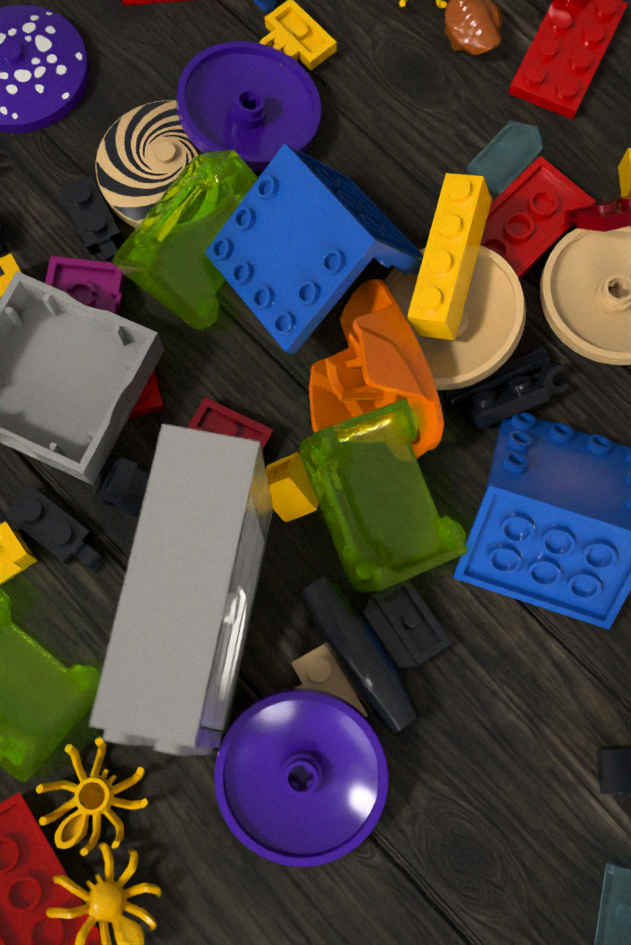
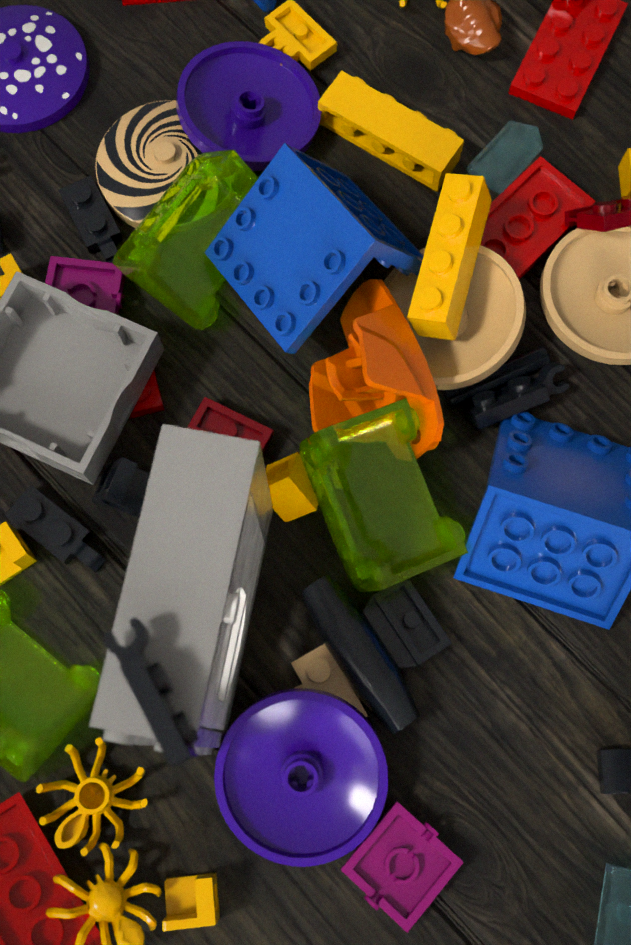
(150, 686): none -> black plate
(191, 902): none -> yellow panel
(390, 130): none -> yellow brick
(401, 866): none -> magenta plate

